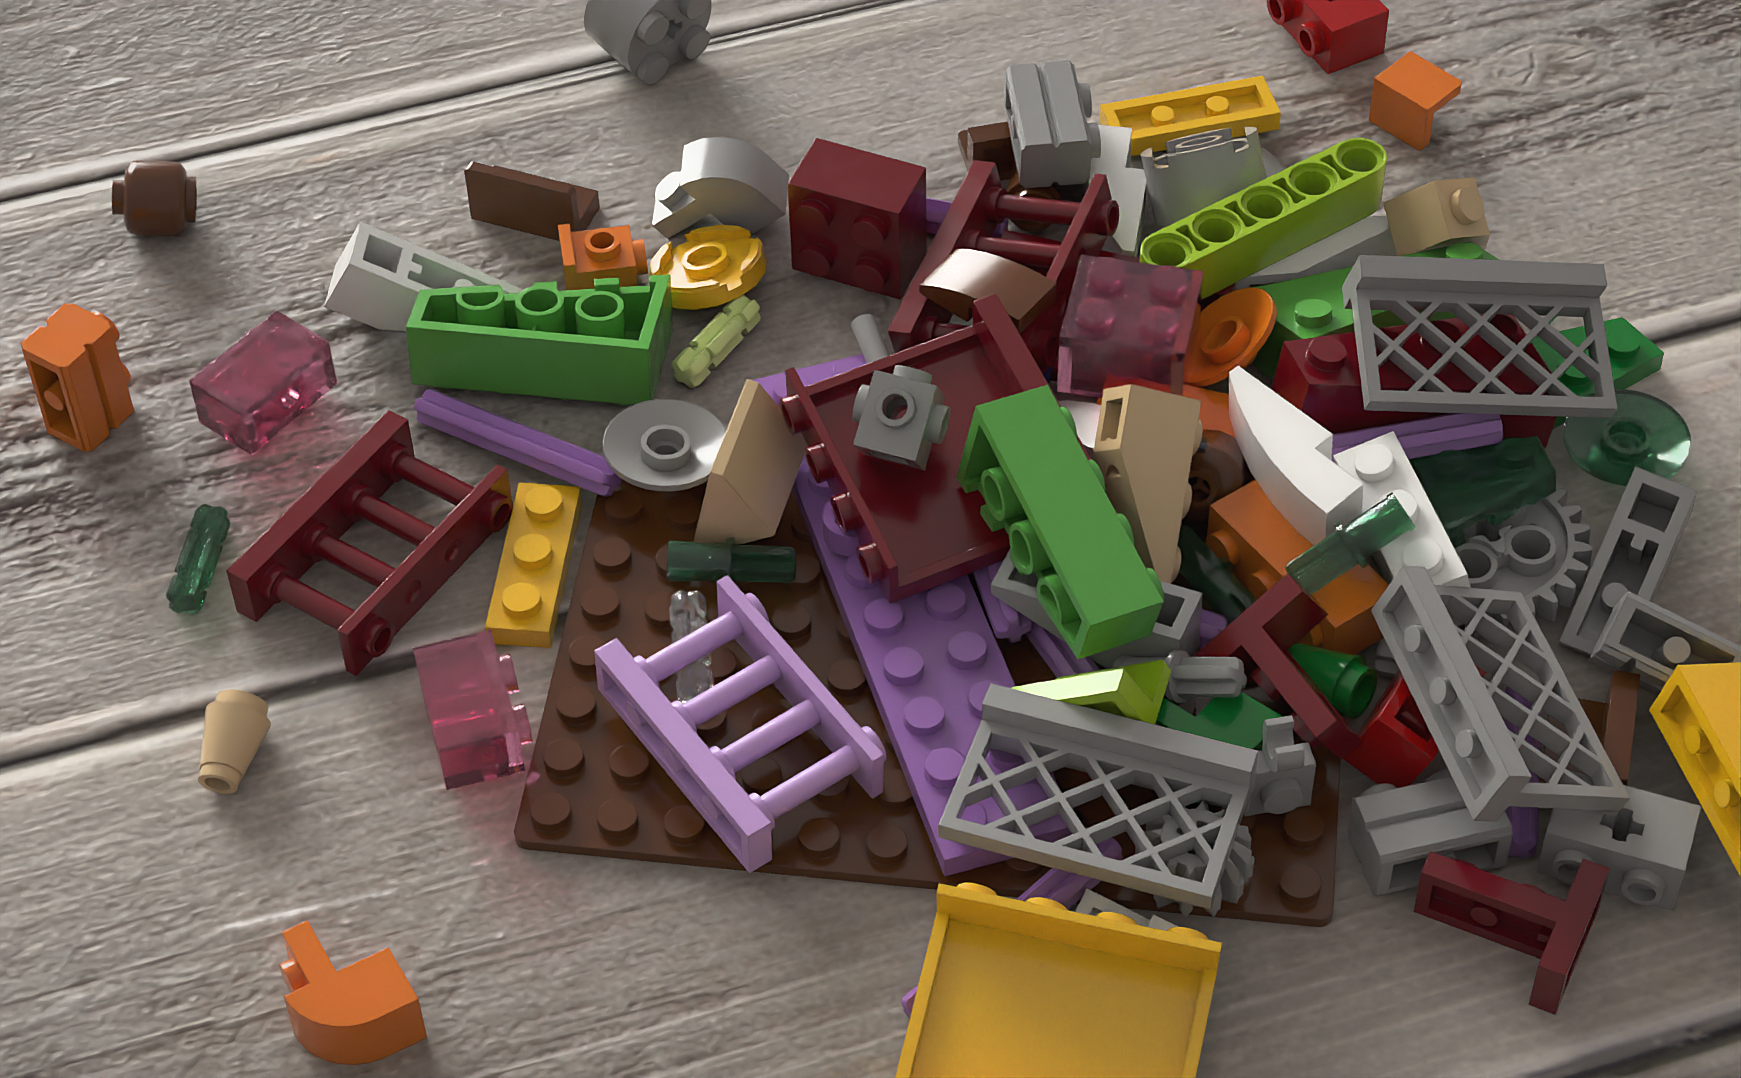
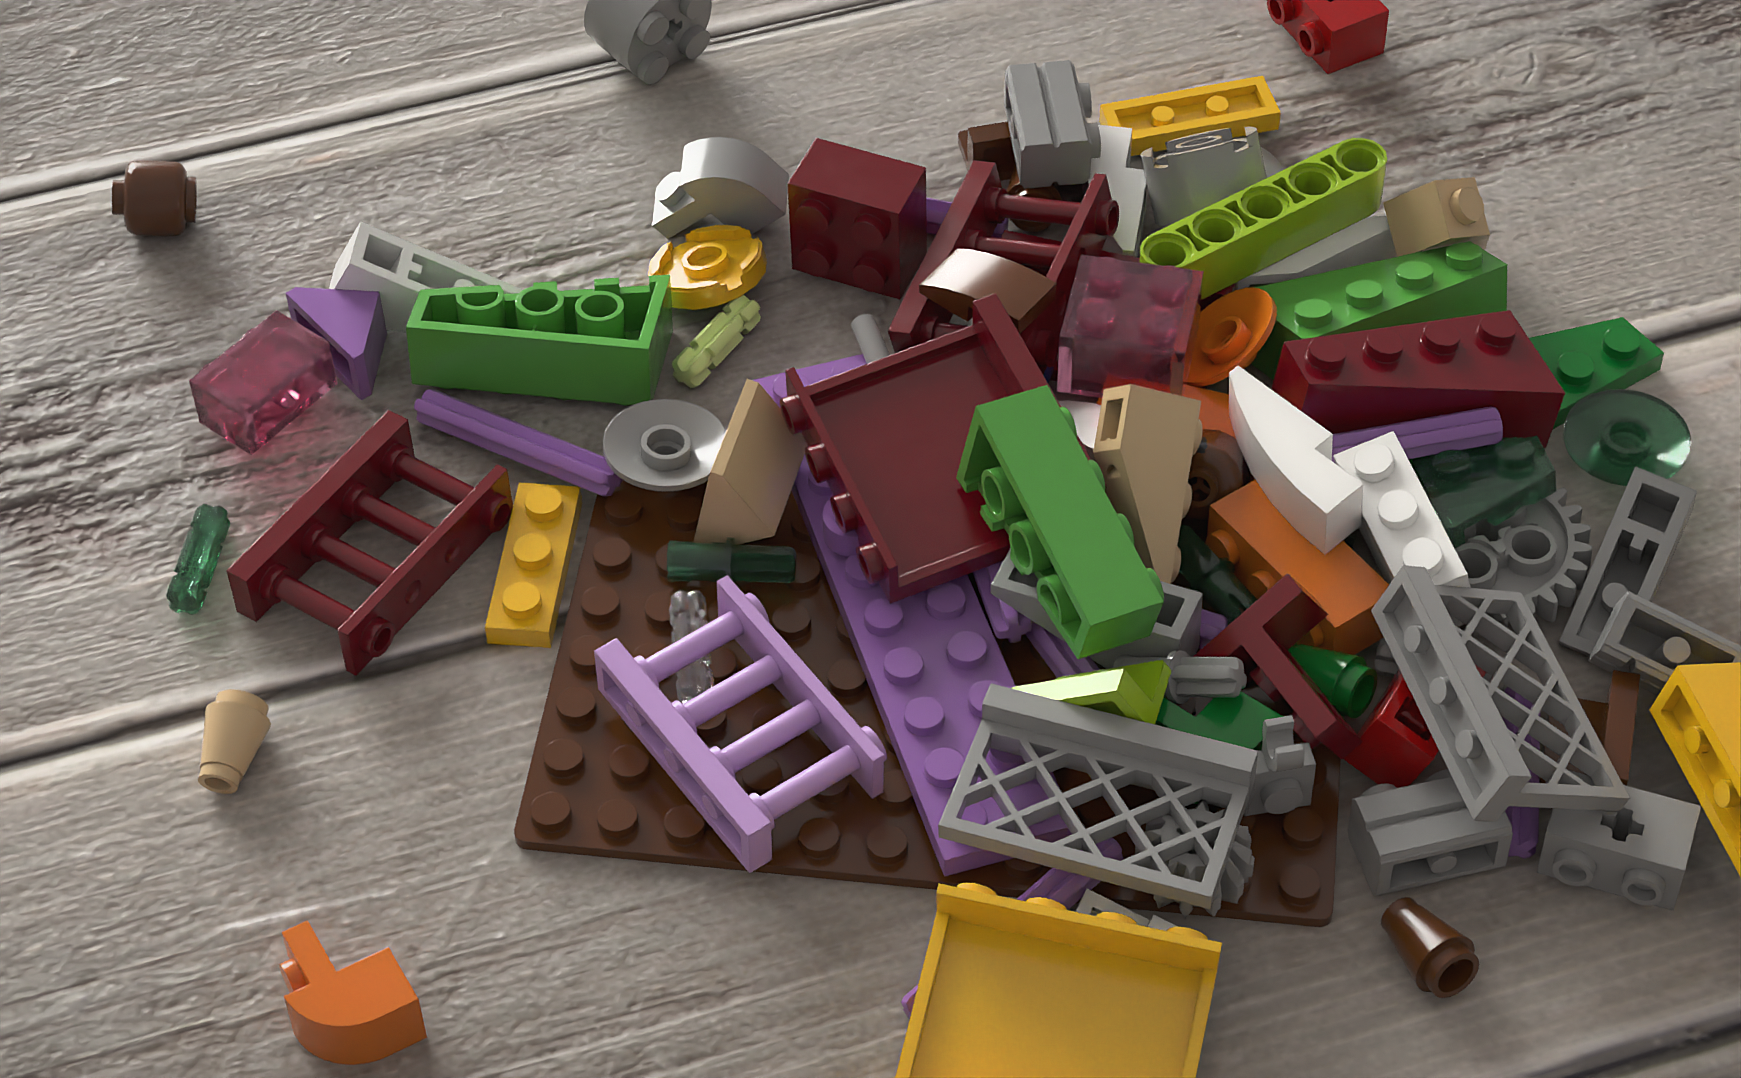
(78, 376): orange brick -> none
(351, 324): none -> medium lavender slope
(471, 709): clear pink brick -> none
(528, 201): reddish brown panel -> none
(601, 255): orange brick -> none
(910, 437): light grey brick -> none
(1350, 544): clear green axle -> none
(1409, 96): orange panel -> none
(1431, 949): none -> reddish brown cone
(1486, 288): light grey fence -> none
(1516, 916): dark red bracket -> none

